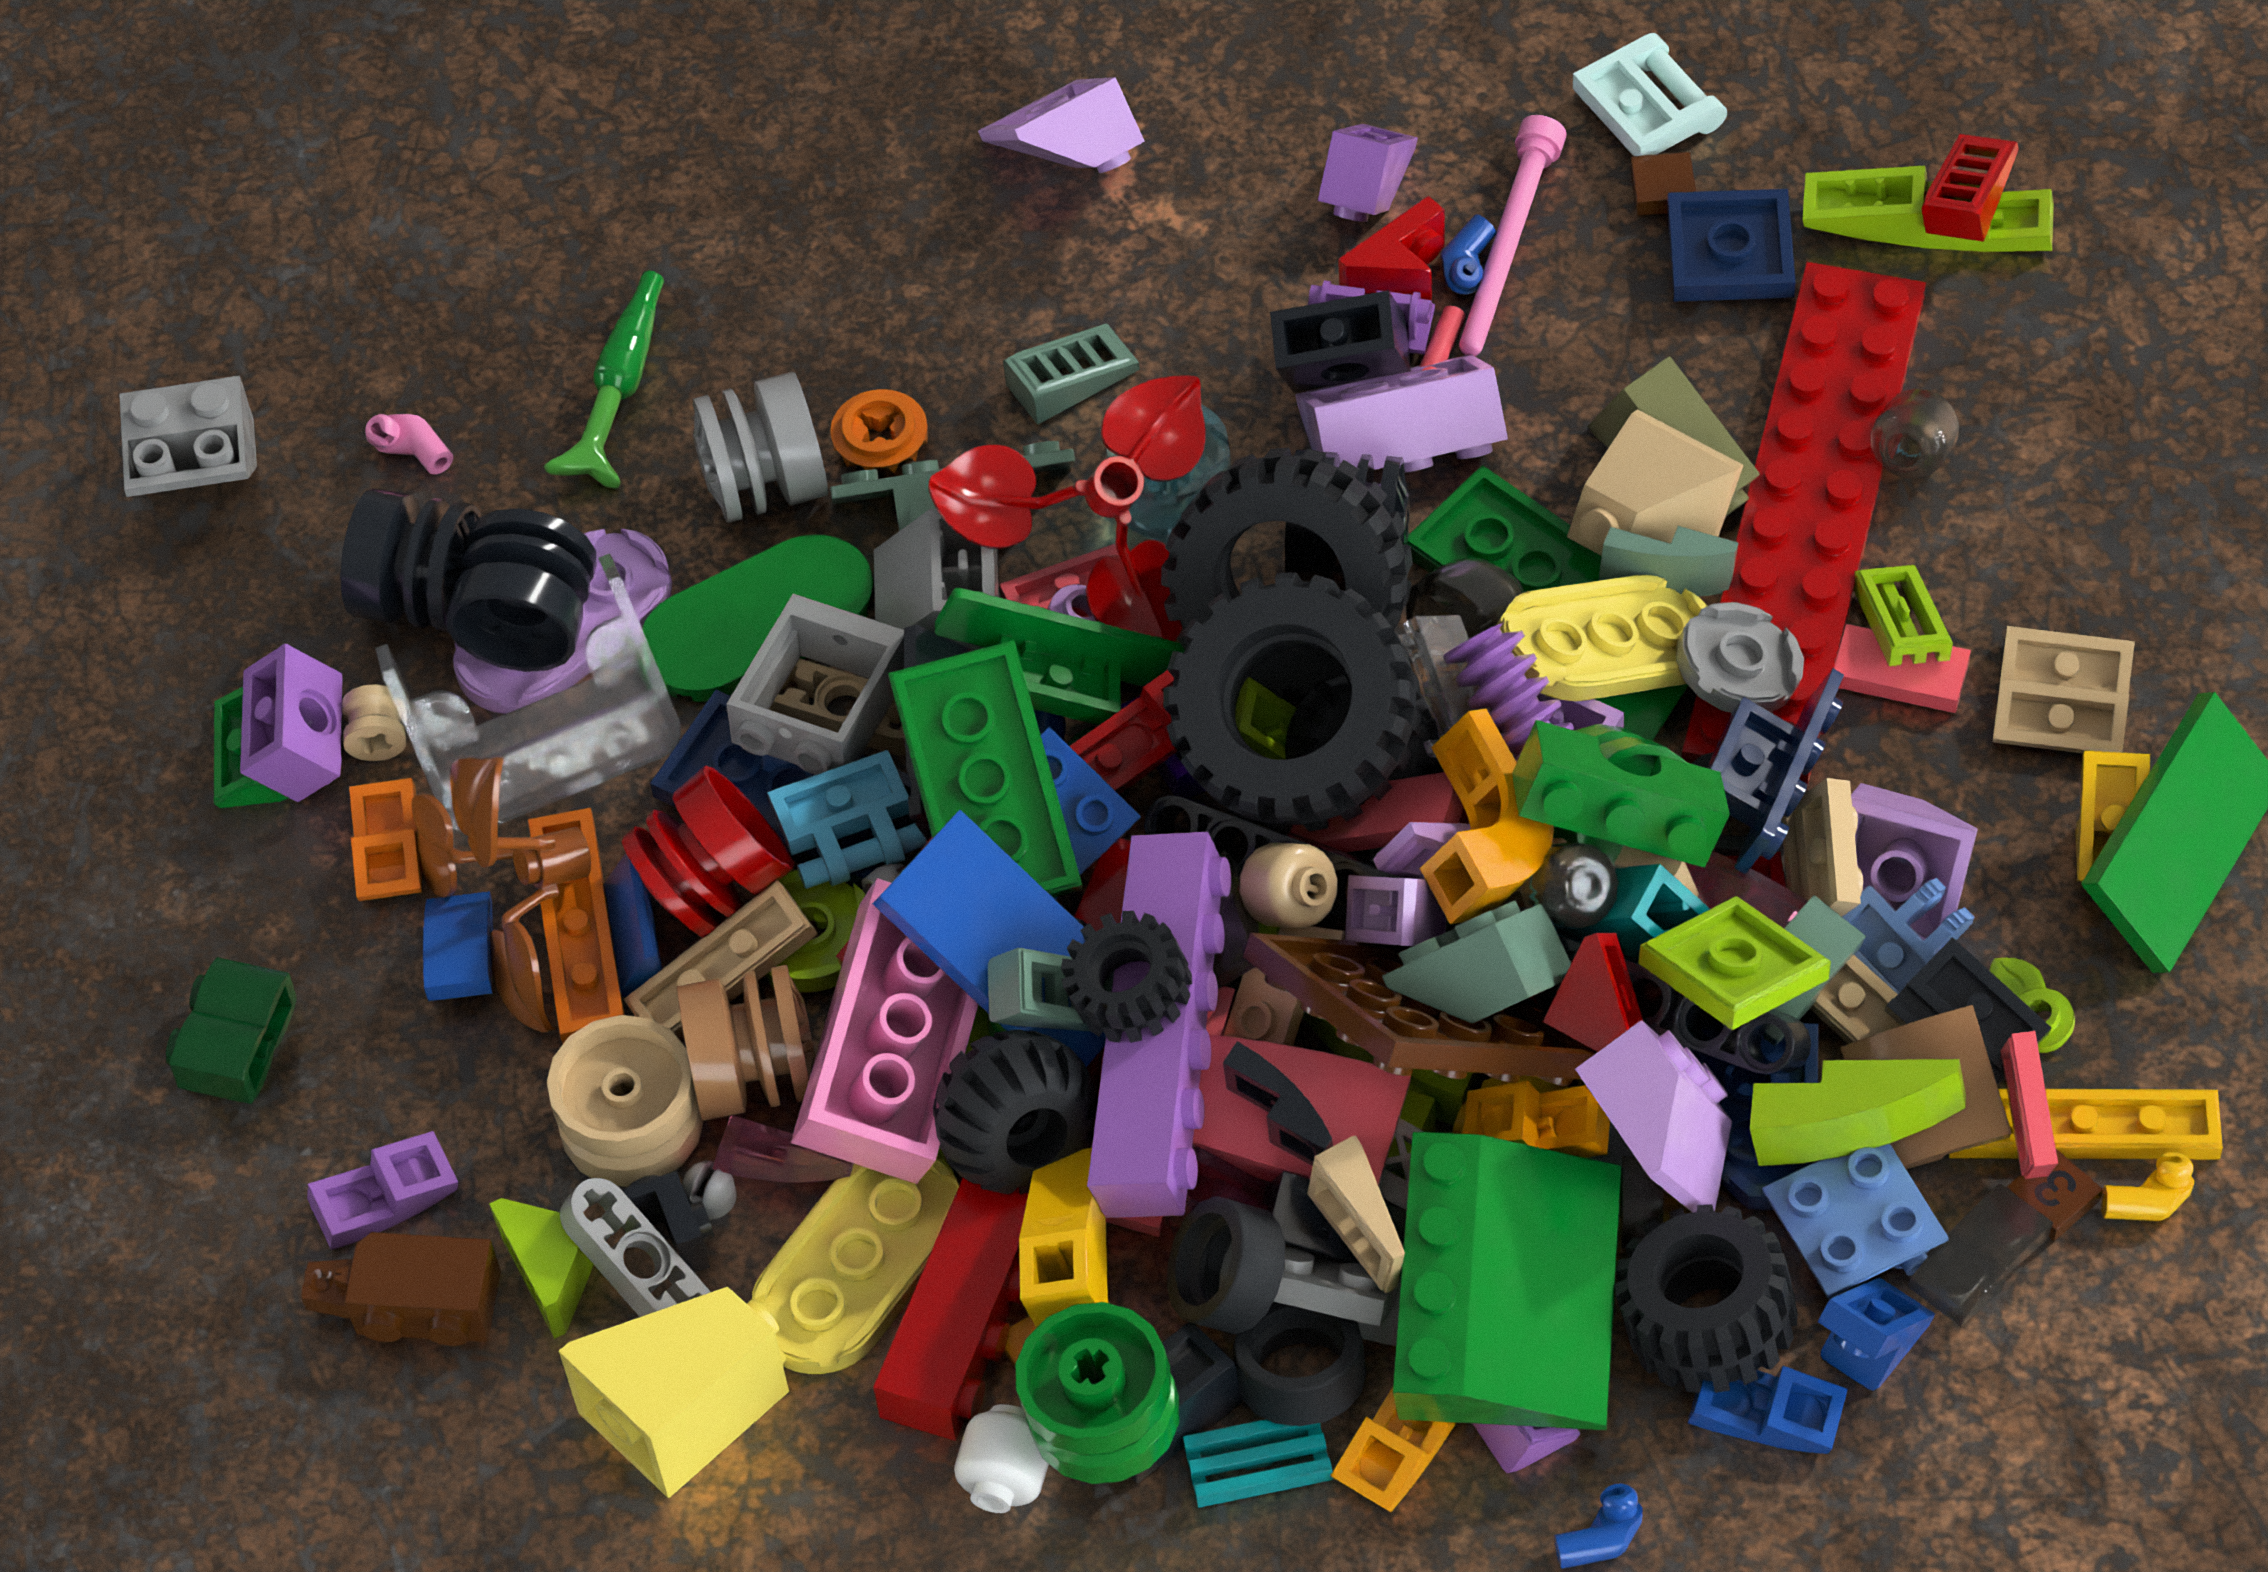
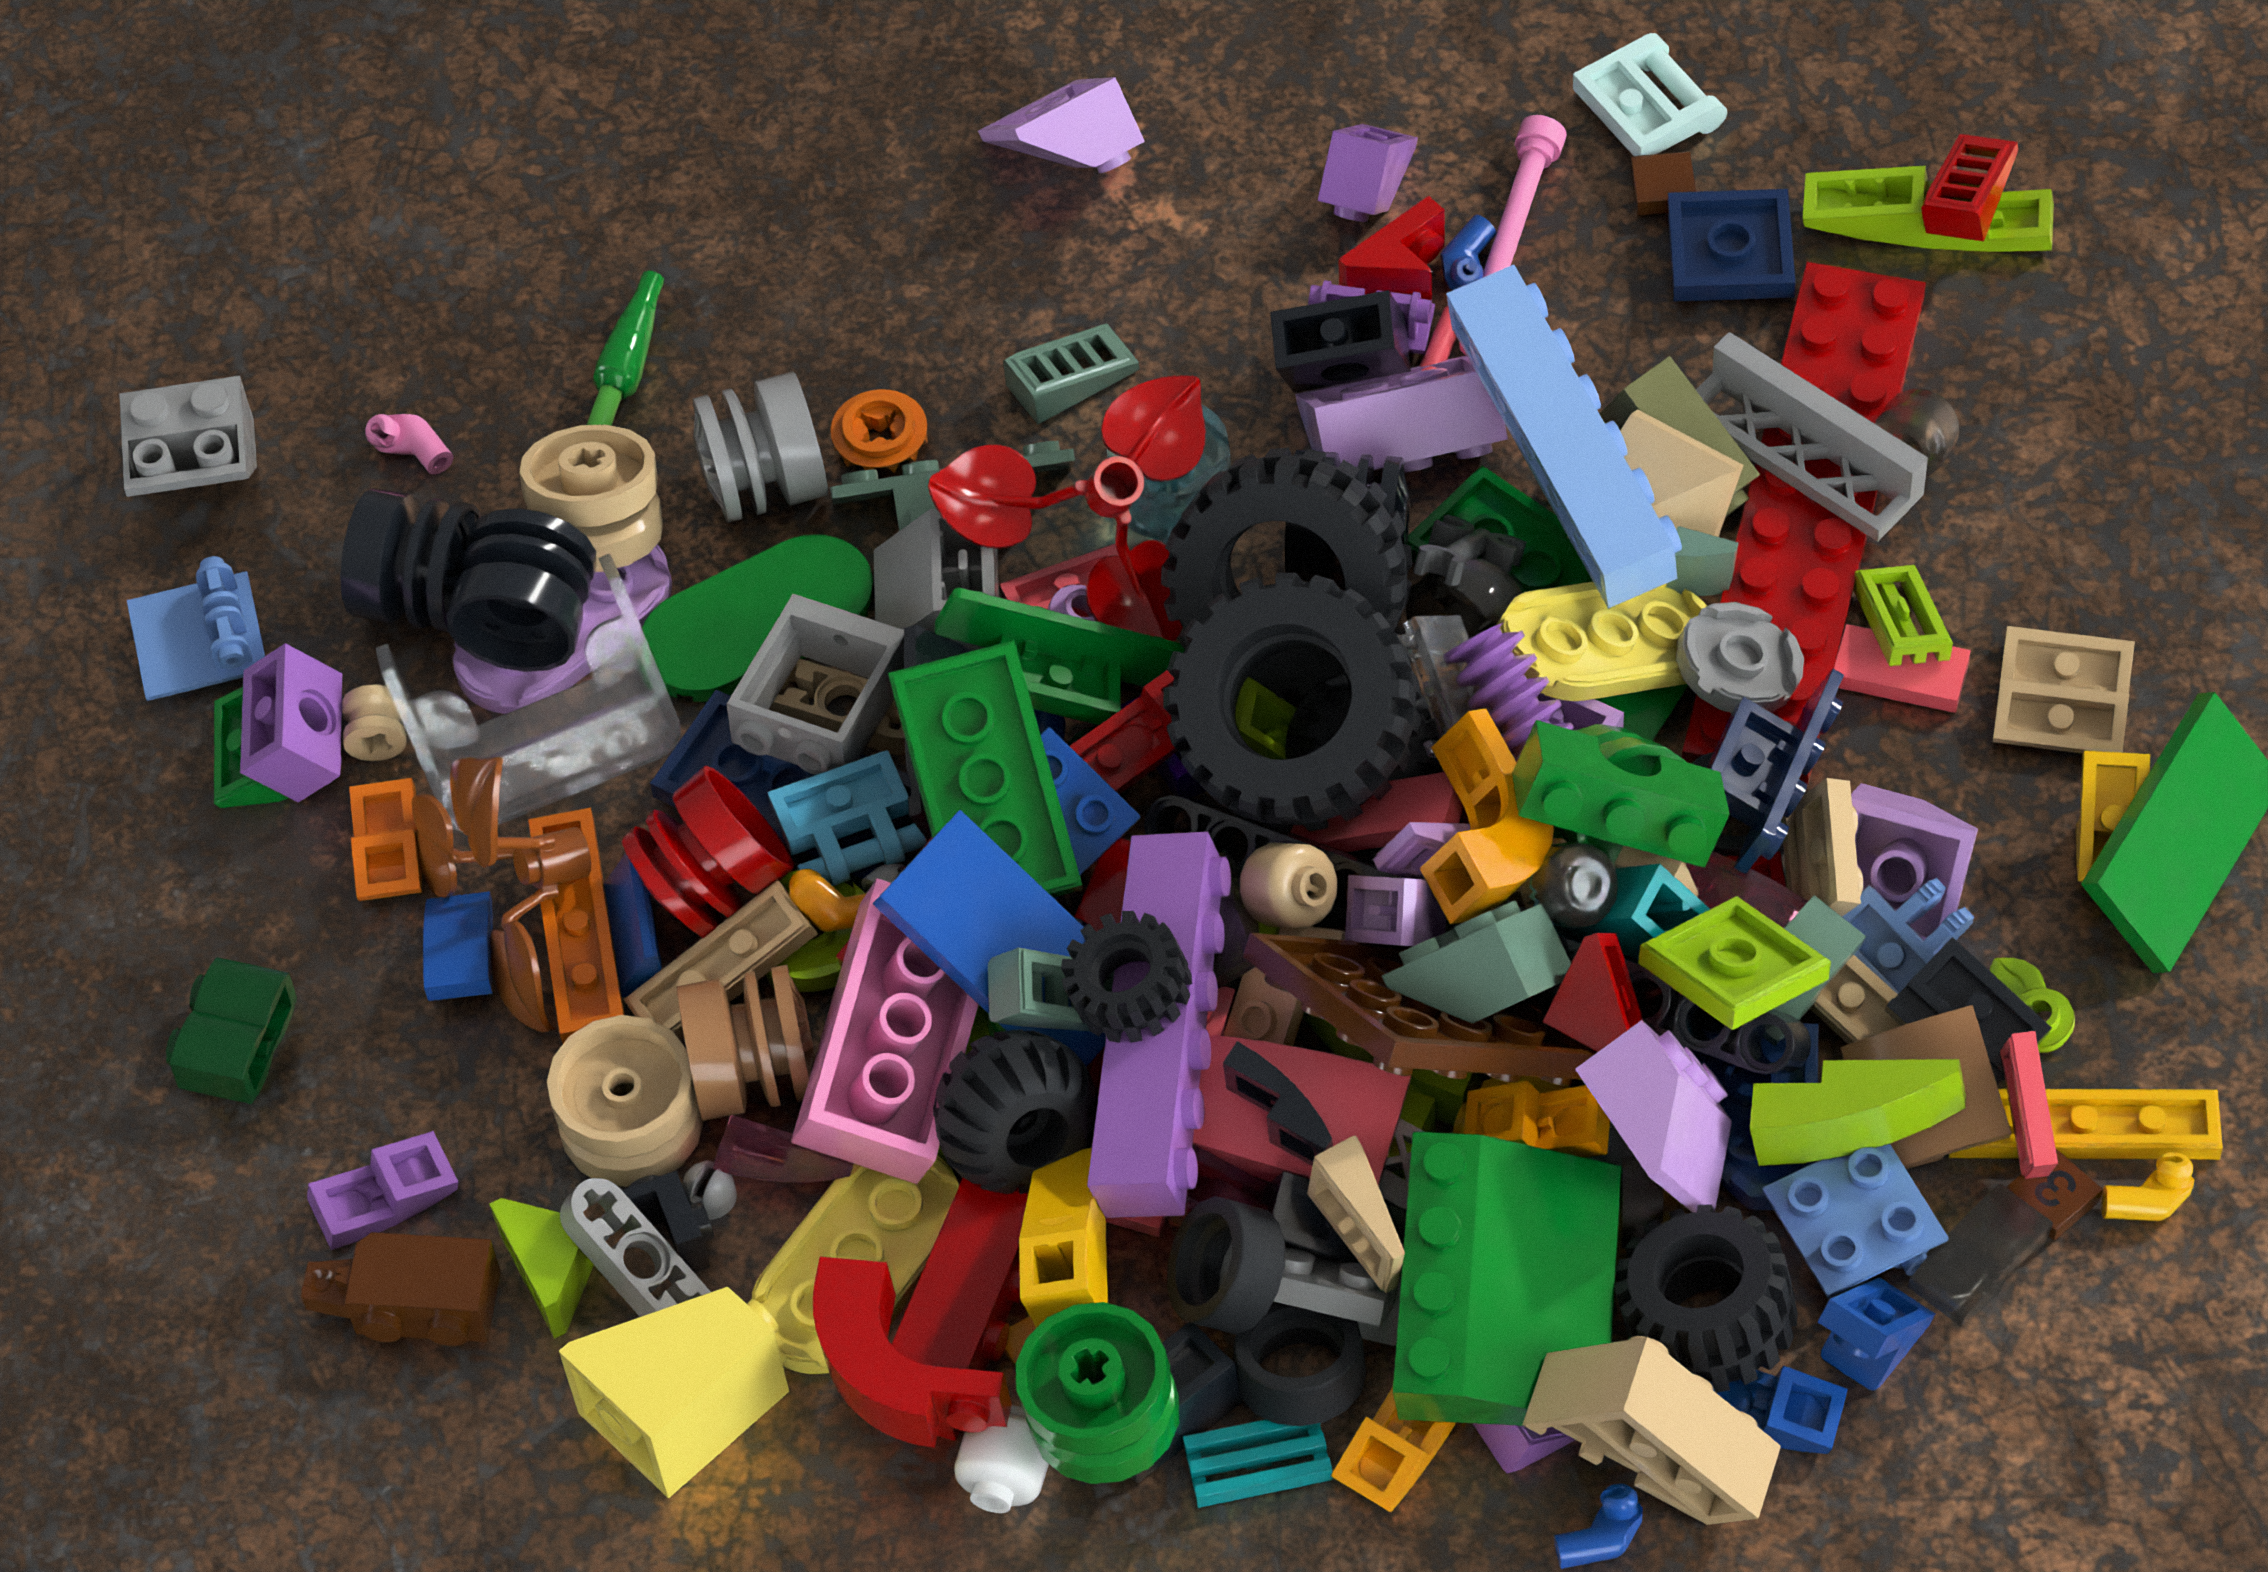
(196, 632): none -> medium blue hinge
(601, 485): none -> tan wheel
(822, 902): none -> light orange arm
(878, 1382): none -> red arch
(1456, 541): none -> dark grey bar
(1563, 435): none -> light blue brick
(1658, 1422): none -> tan wedge
(1825, 428): none -> light grey fence

